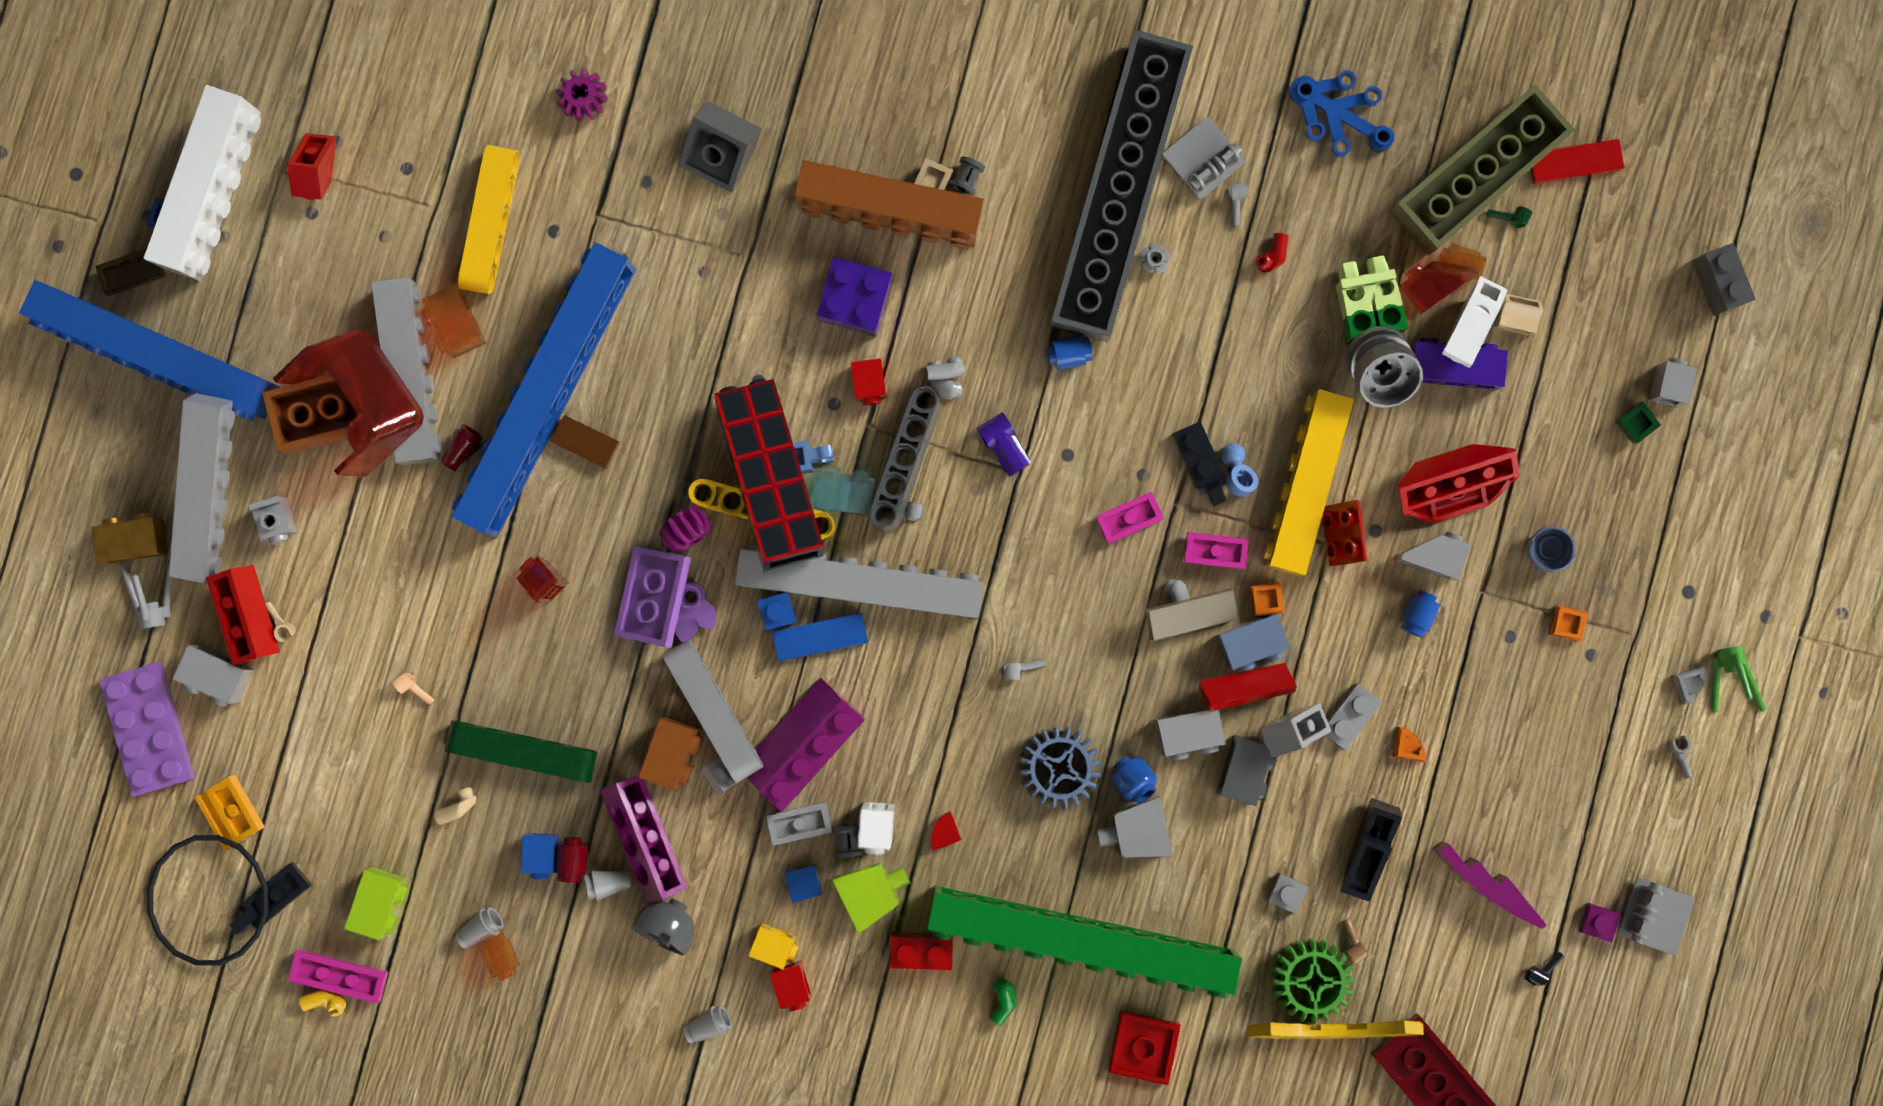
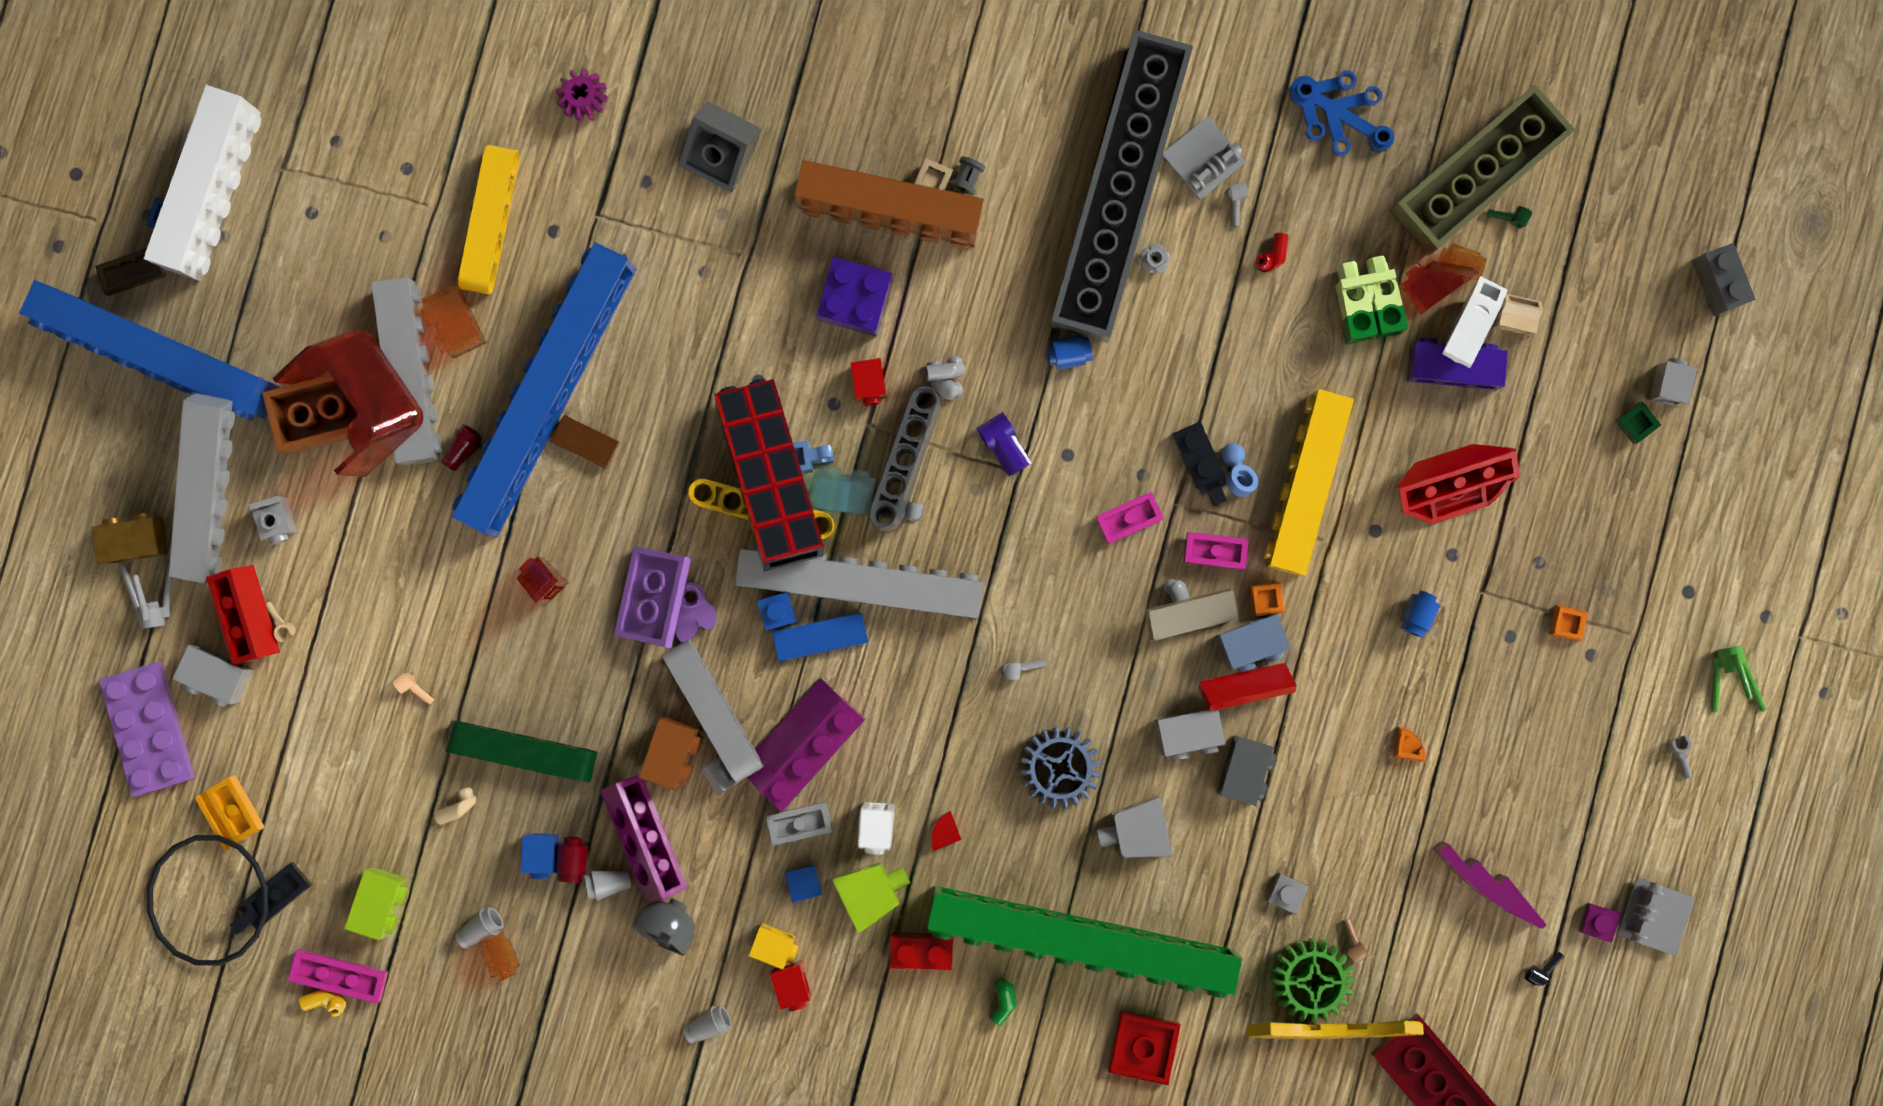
(312, 166): red slope -> none
(685, 529): magenta gear -> none
(847, 848): dark grey bush -> none
(1134, 779): blue head -> none
(1295, 730): light grey brick -> none
(1344, 533): red hinge -> none
(1352, 716): light grey plate -> none
(1371, 849): black slope -> none
(1384, 367): flat silver wheel -> none
(1438, 556): light grey slope -> none
(1552, 549): sand blue hair -> none
(1579, 161): red tile -> none
(1689, 683): light grey tile -> none

